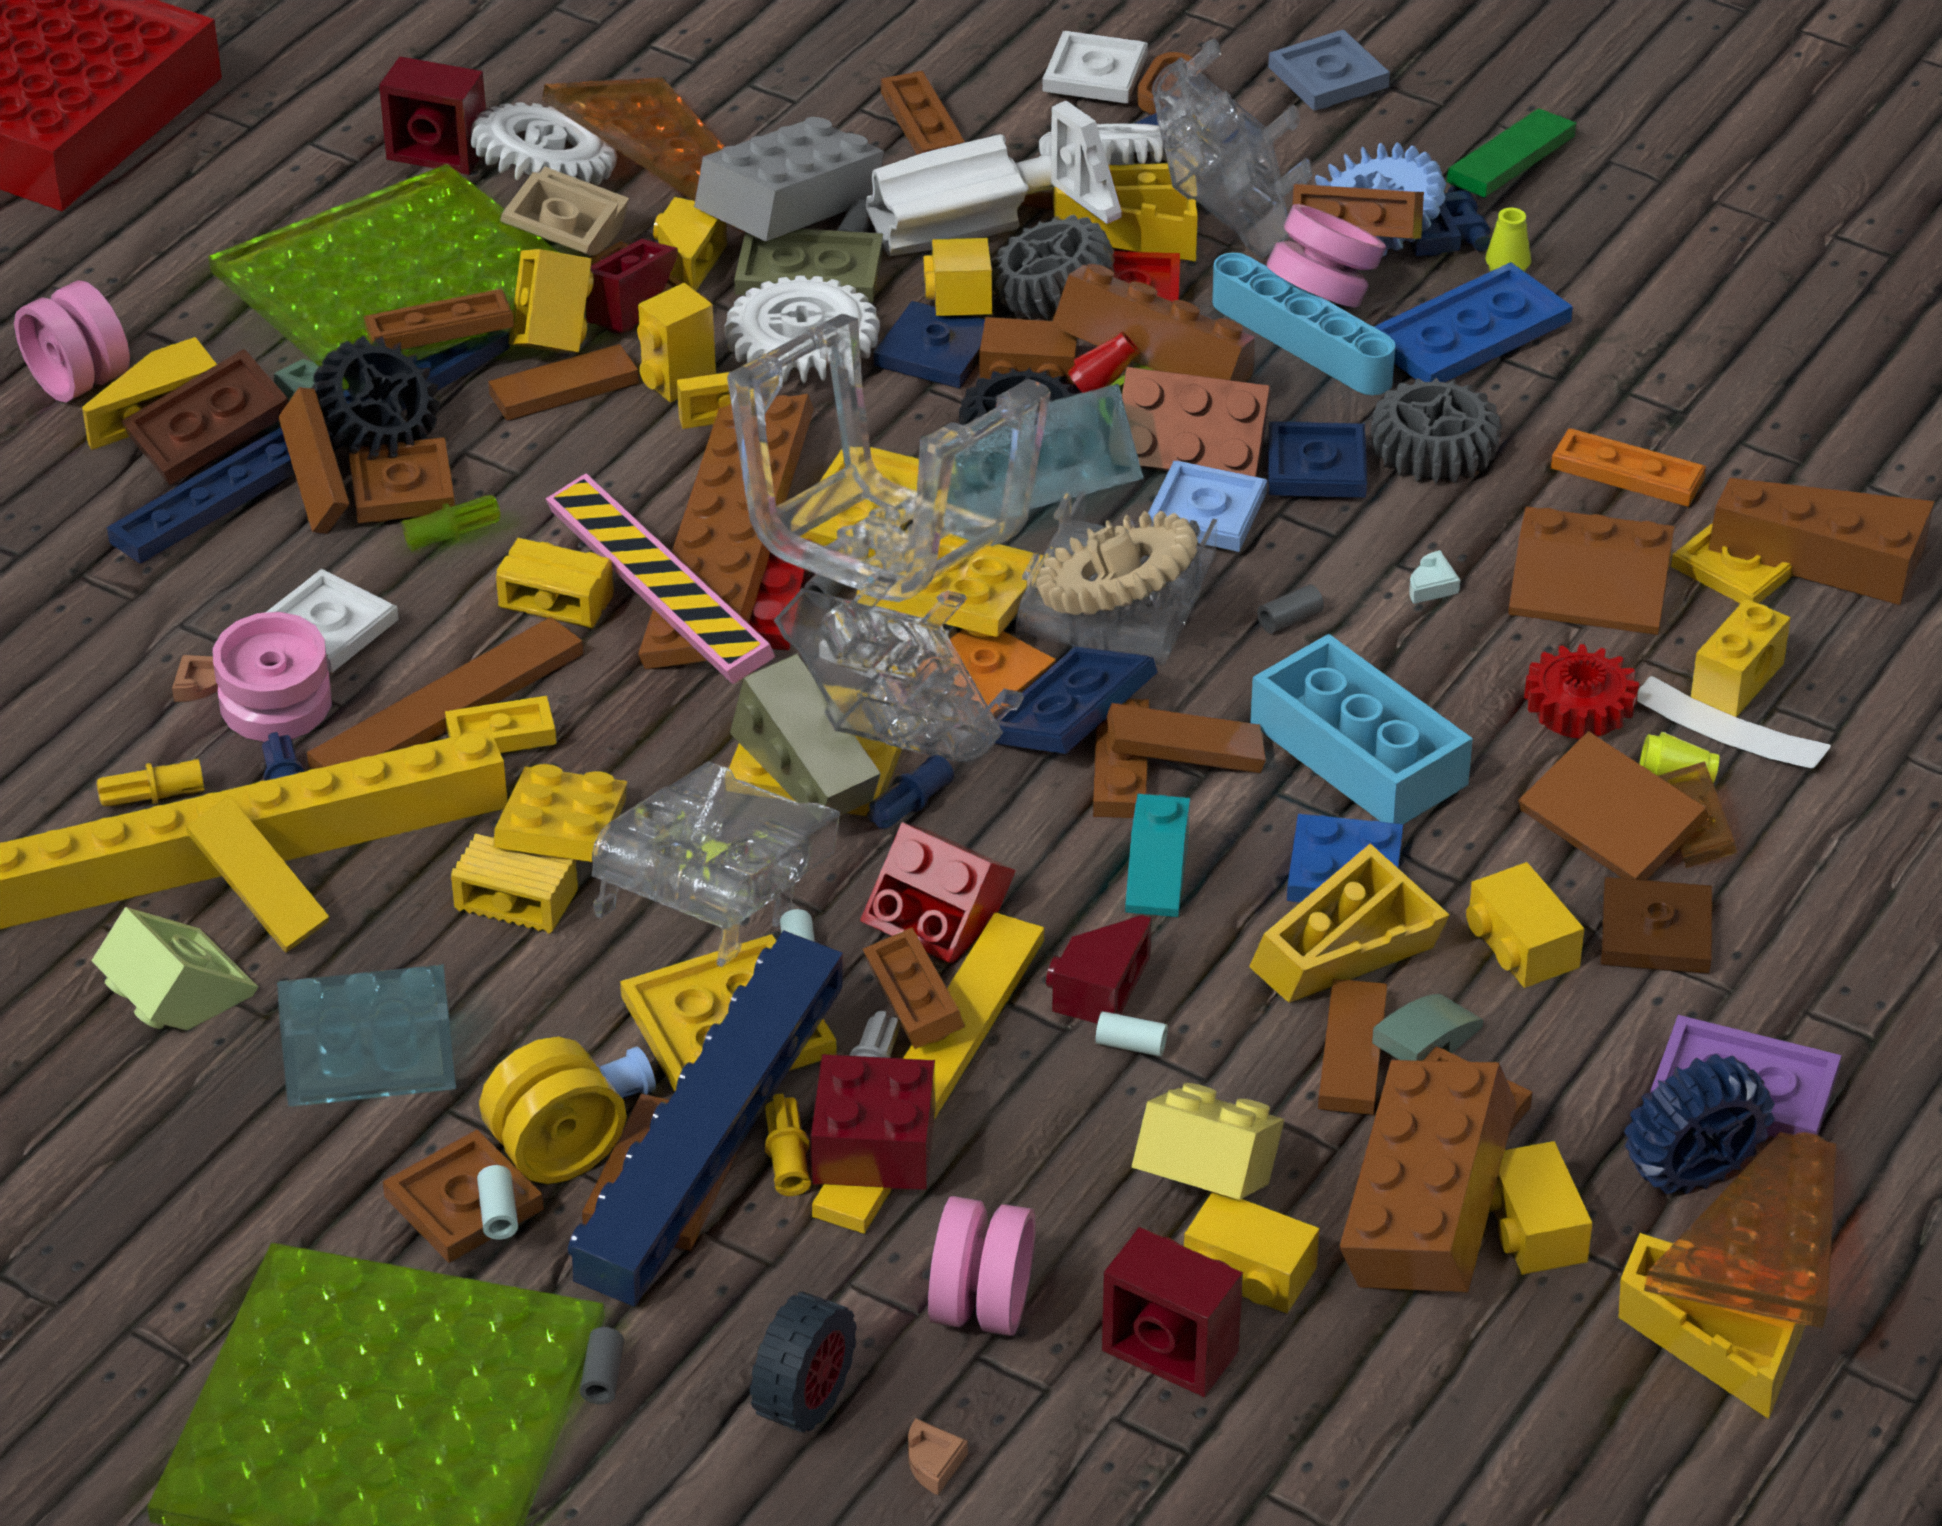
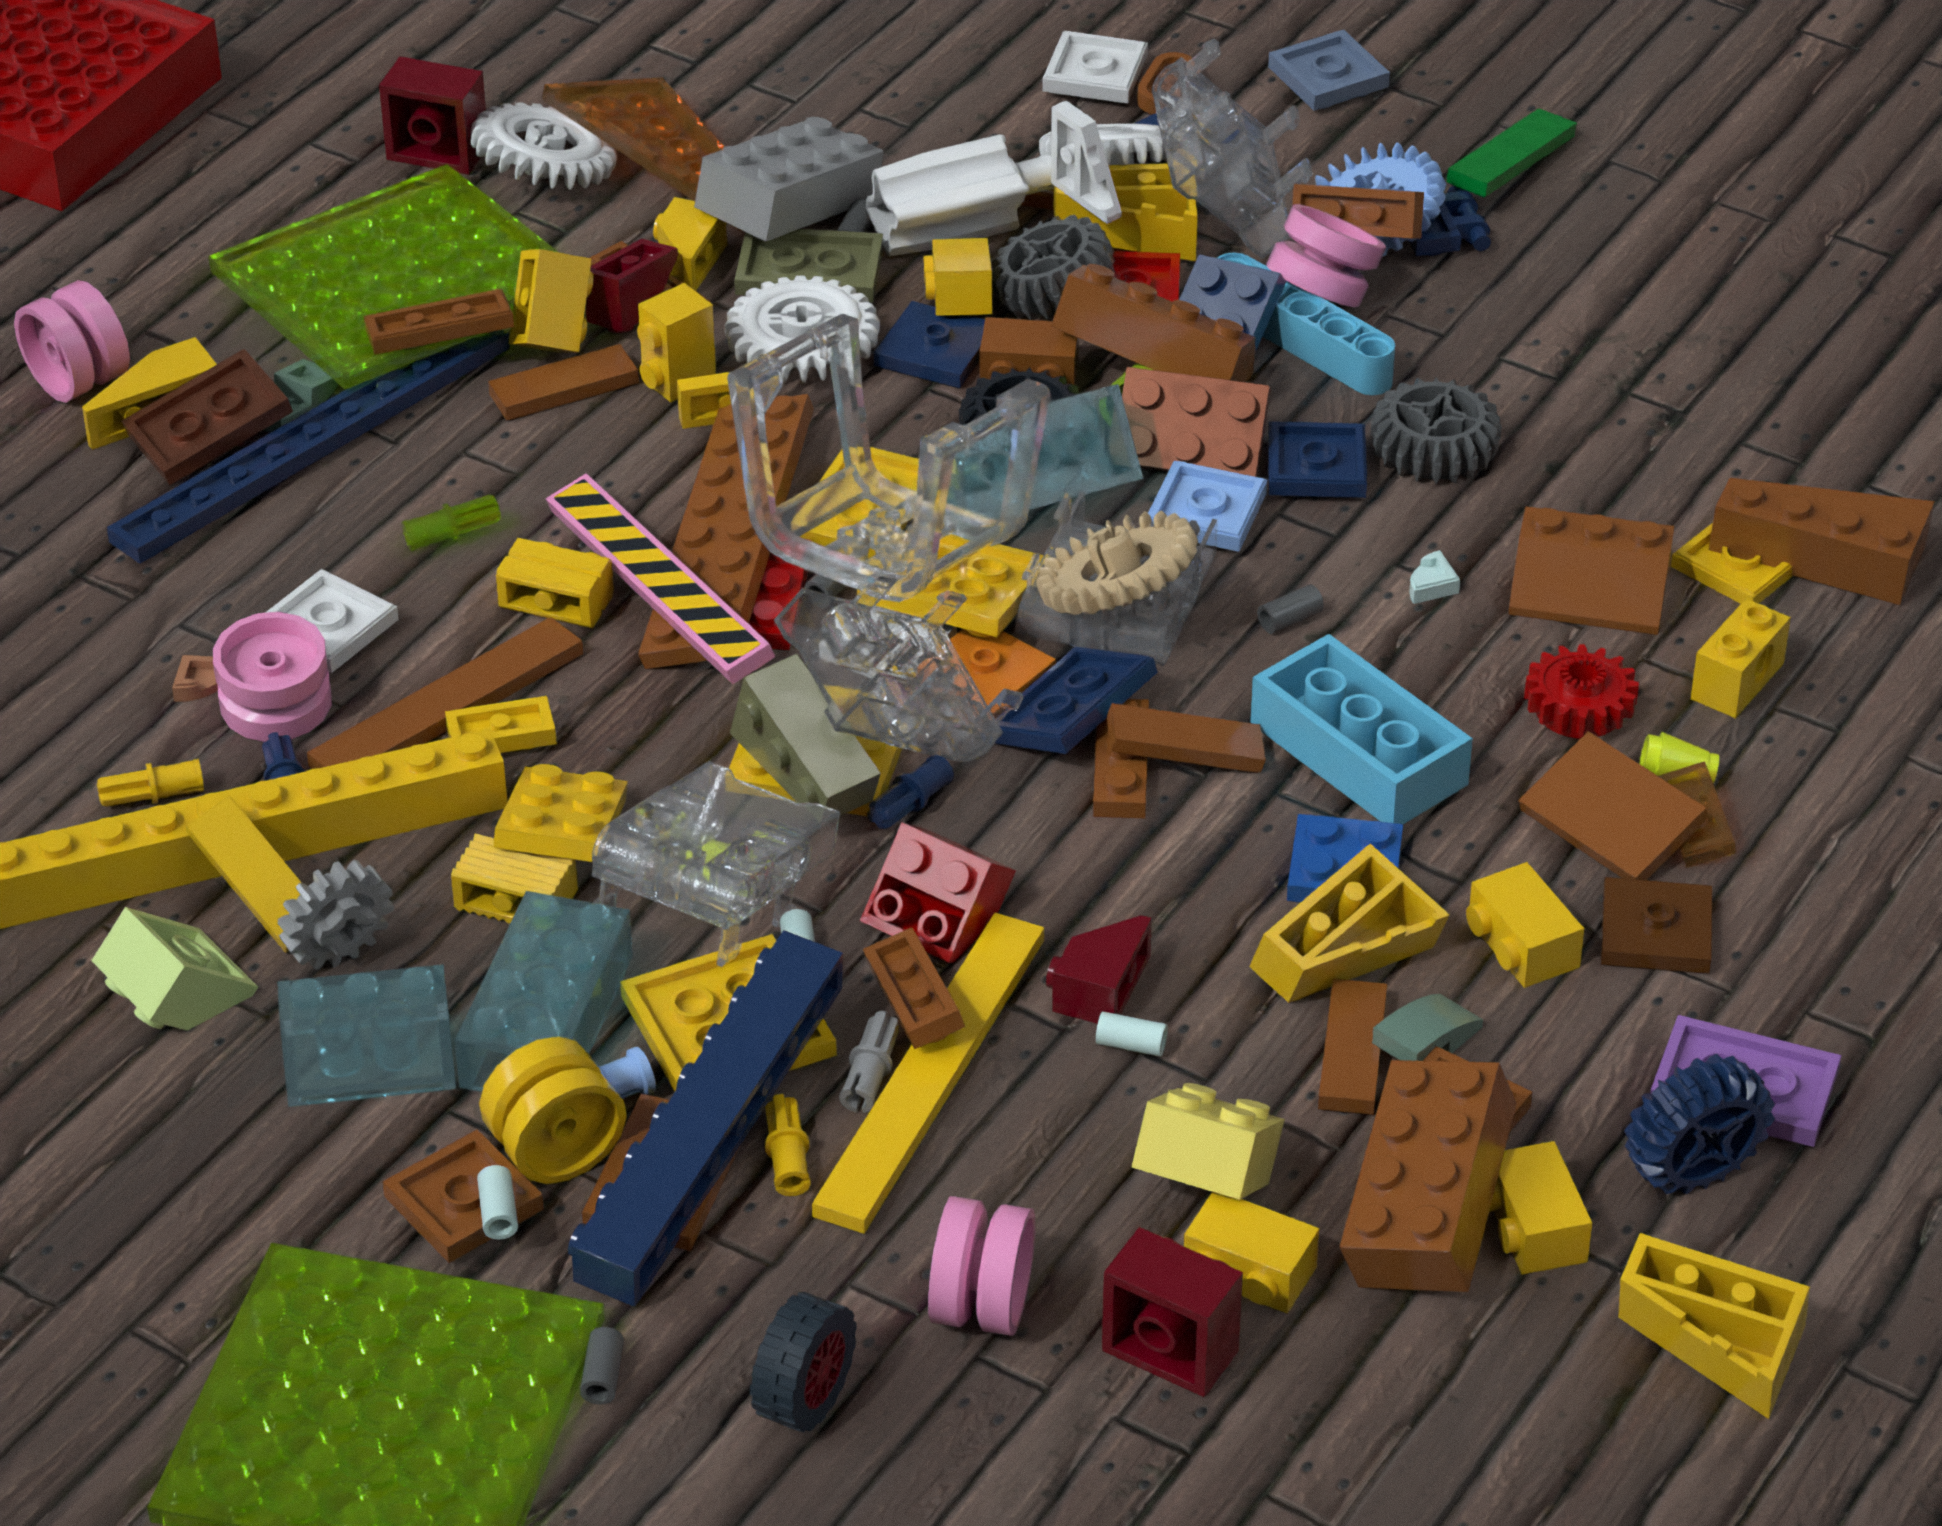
(313, 460): dark orange tile -> none
(335, 914): none -> light grey gear
(380, 375): black gear -> none
(404, 485): dark orange plate -> none
(545, 982): none -> clear light blue brick
(567, 211): tan slope -> none
(873, 1122): dark red brick -> none
(919, 112): dark orange plate -> none
(934, 1455): nougat tile -> none
(1103, 363): red cone -> none
(1157, 855): teal slope -> none
(1234, 293): none -> dark blue plate
(1474, 324): blue plate -> none
(1509, 241): neon yellow cone -> none
(1628, 467): orange tile -> none
(1728, 728): white sticker -> none
(1762, 1239): clear orange wing -> none

